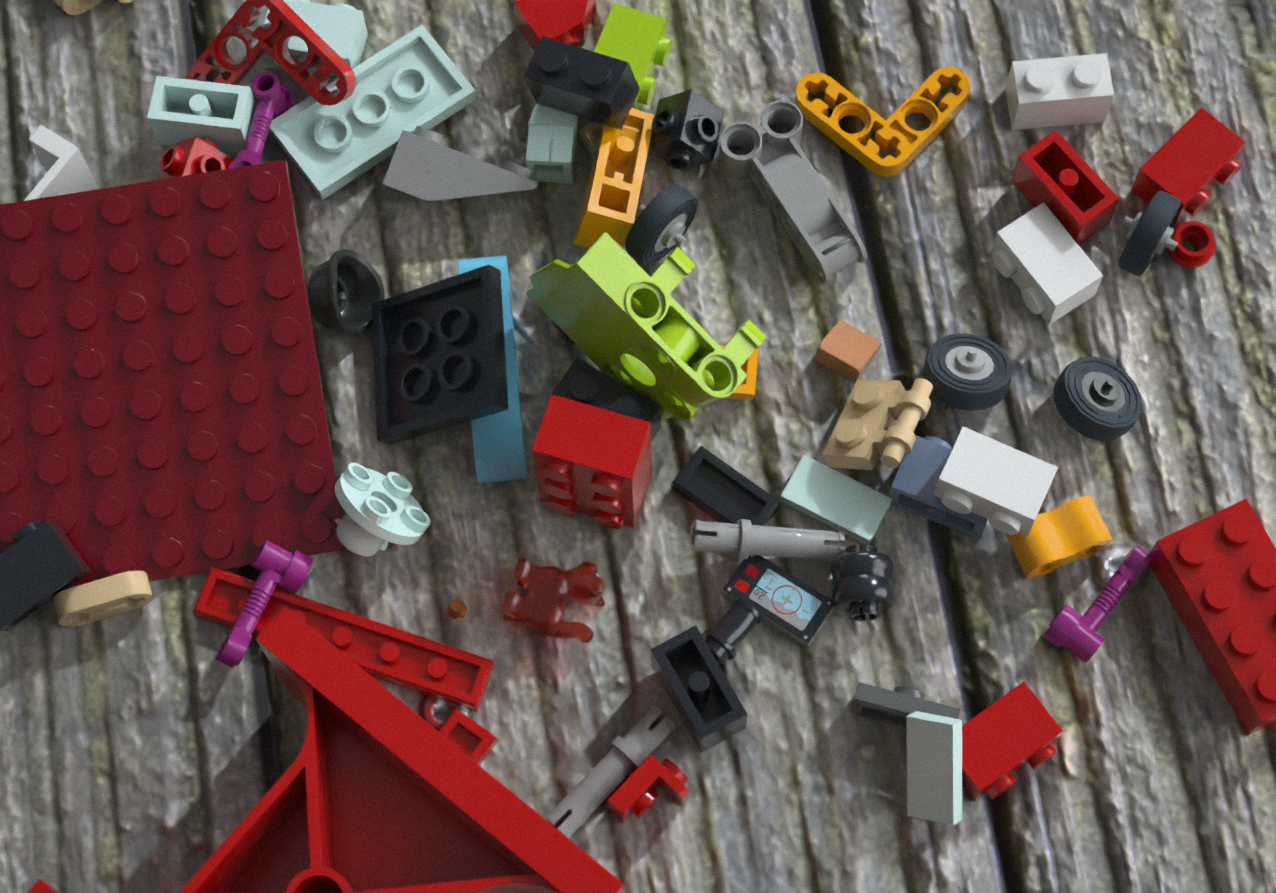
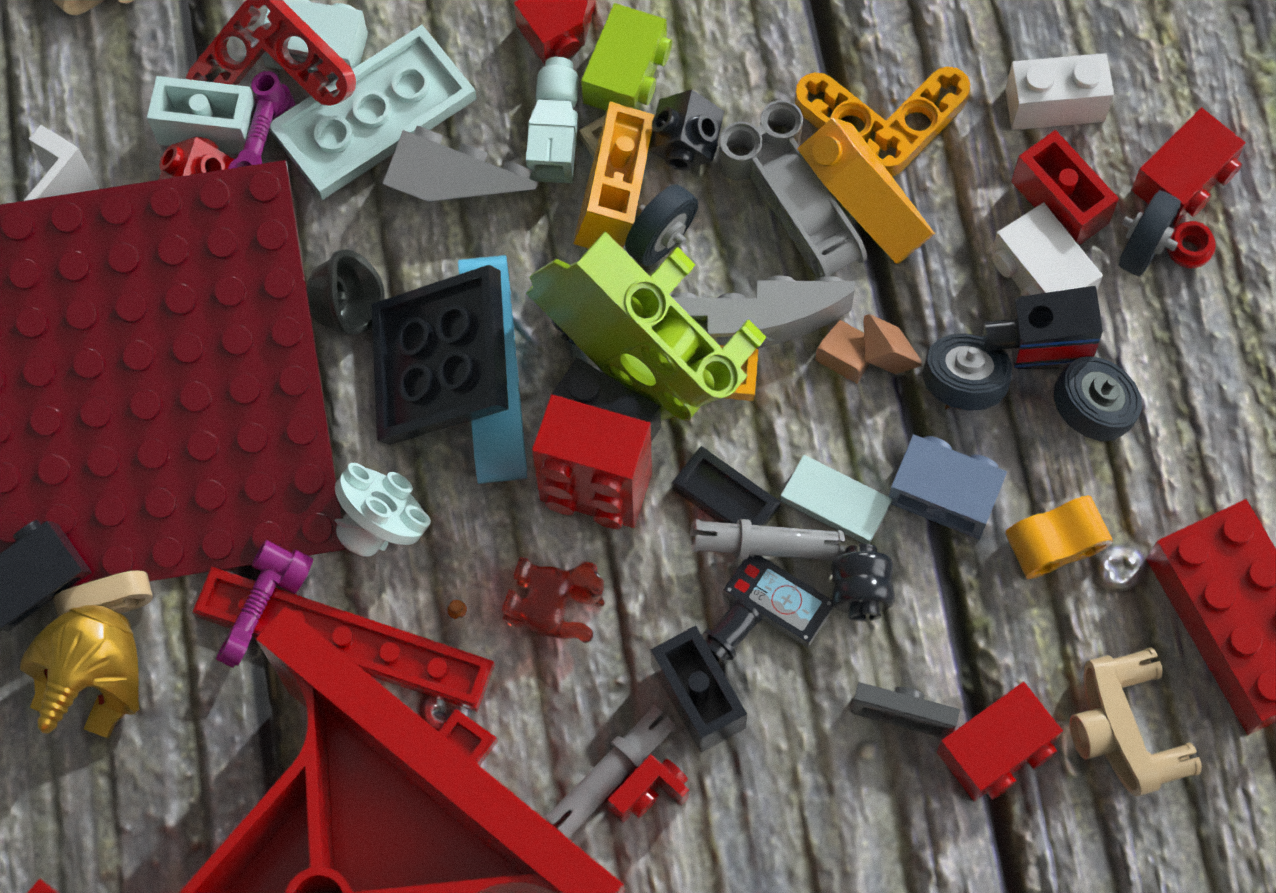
(81, 651): none -> pearl gold piece
(581, 82): black brick -> none
(780, 310): none -> light grey slope
(865, 188): none -> light orange slope
(868, 420): tan plate -> none
(887, 346): none -> nougat slope
(934, 768): light aqua tile -> none
(994, 482): white brick -> none
(1048, 329): none -> black torso
(1079, 632): magenta brick -> none
(1112, 729): none -> tan connector

